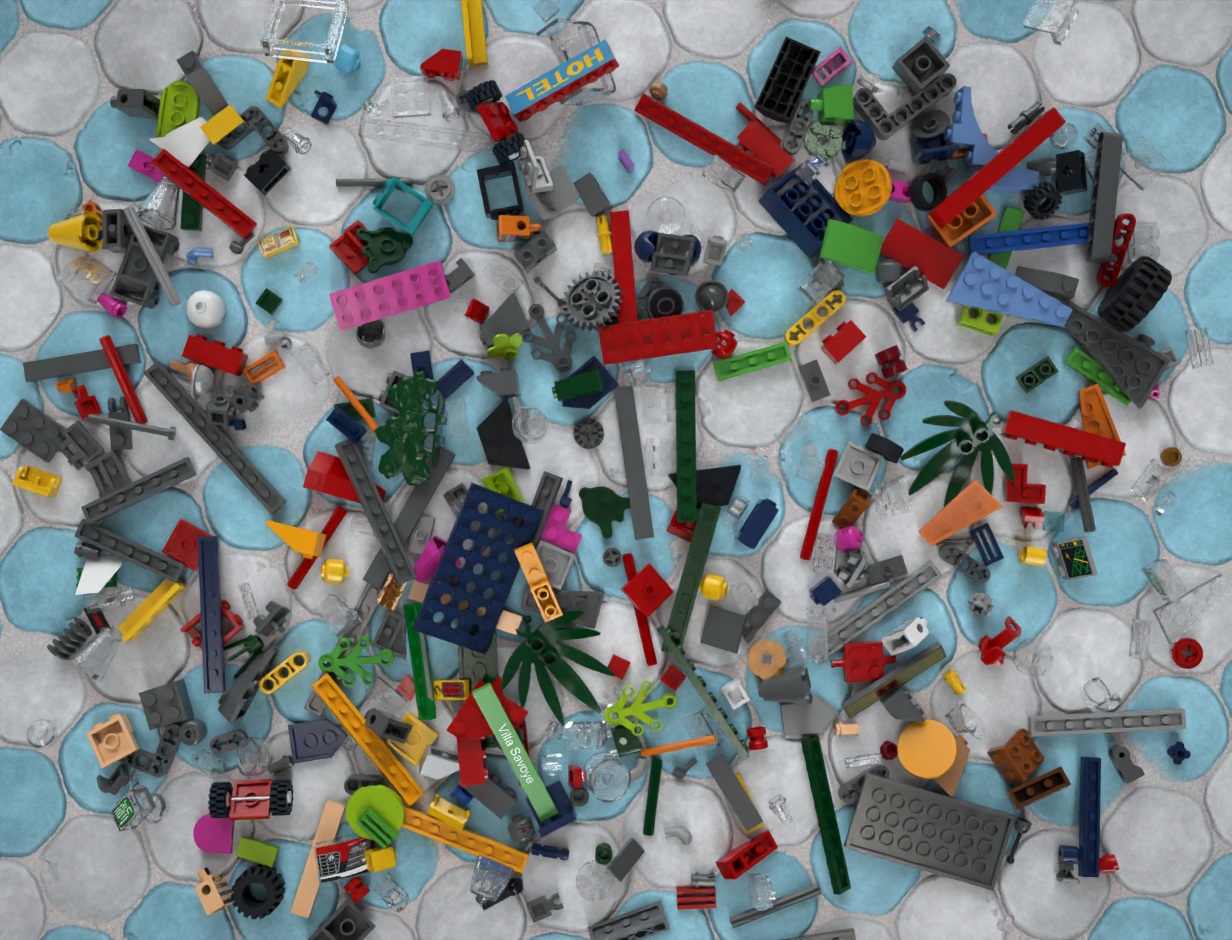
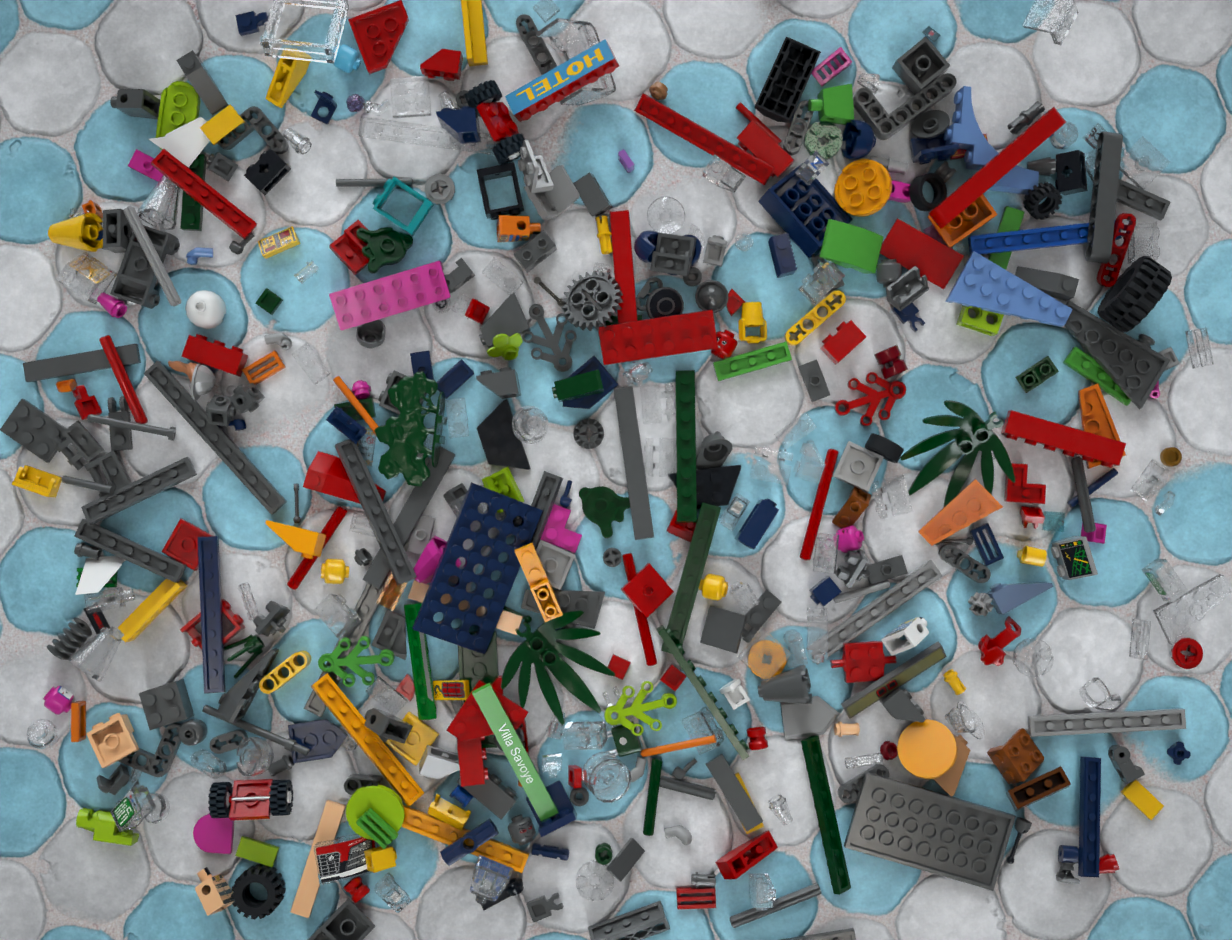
(58, 700): none -> dark pink head
(78, 721): none -> orange tile
(88, 484): none -> dark grey bar
(104, 827): none -> lime plate
(249, 22): none -> dark blue plate
(289, 744): none -> dark grey bar
(296, 519): none -> dark grey hinge
(355, 103): none -> clear purple plate
(361, 389): none -> dark pink plate
(362, 557): none -> dark grey plate
(379, 34): none -> red plate
(442, 306): none -> clear tile
(459, 849): none -> dark blue piece
(461, 124): none -> dark blue slope
(540, 47): none -> dark grey beam
(687, 787): none -> dark grey axle
(697, 273): none -> dark grey plate
(713, 451): none -> dark grey piece
(752, 317): none -> yellow piece
(782, 255): none -> dark blue brick
(1010, 596): none -> sand blue slope
(1098, 535): none -> dark pink slope
(1142, 200): none -> dark grey plate
(1142, 799): none -> yellow tile

